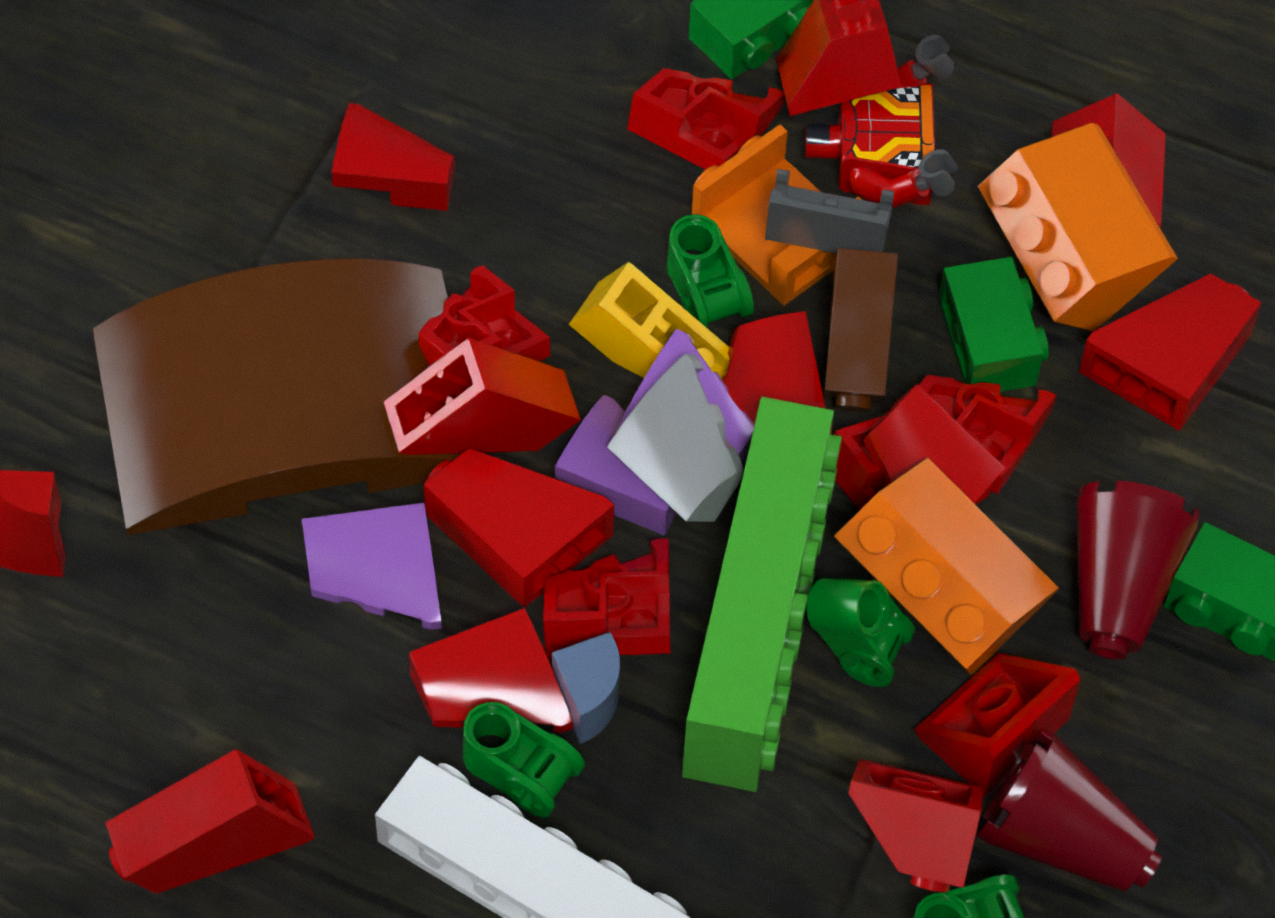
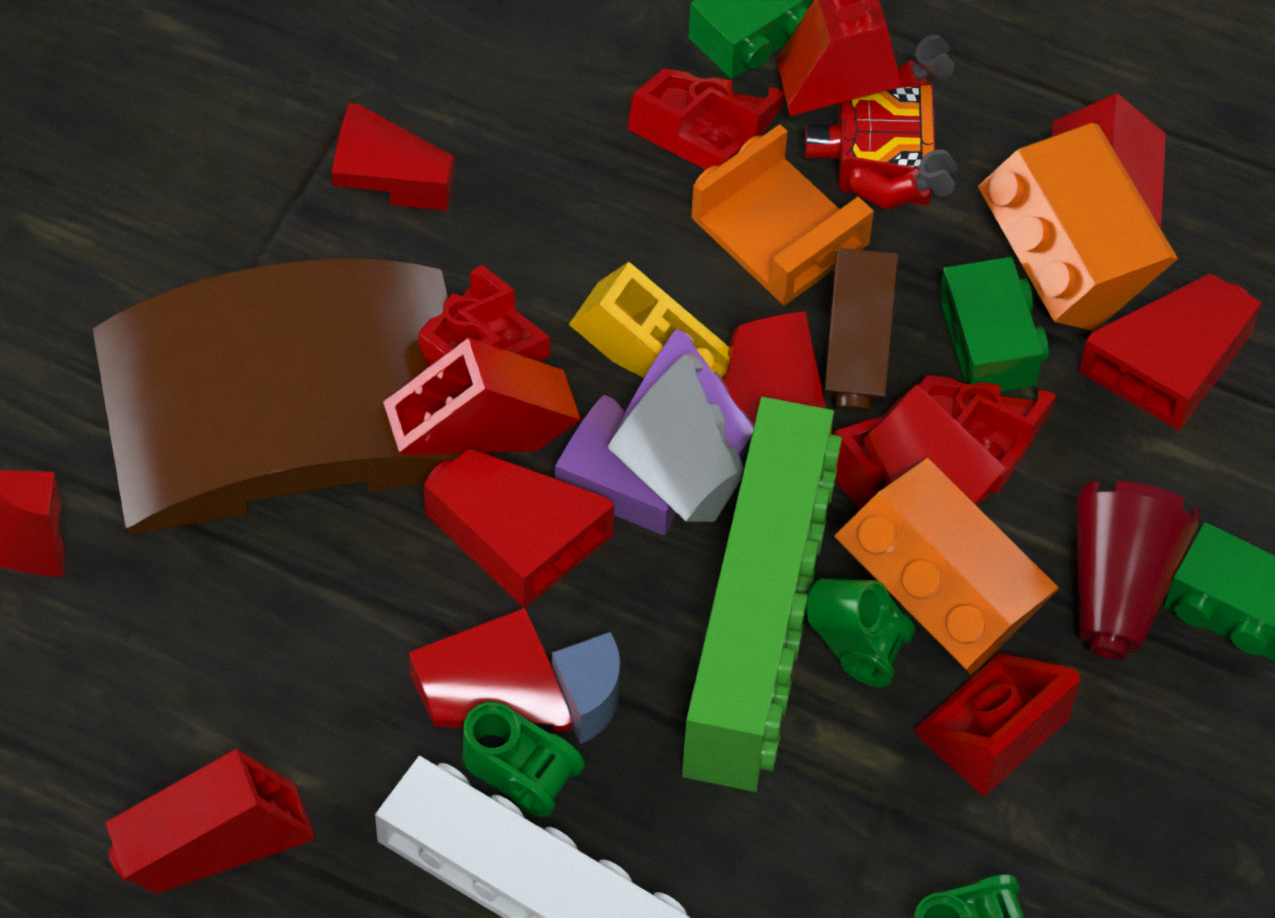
(375, 561): medium lavender slope -> none
(612, 598): red slope -> none
(708, 282): green piece -> none
(826, 219): dark grey hinge -> none
(919, 821): red slope -> none
(1069, 819): dark red cone -> none

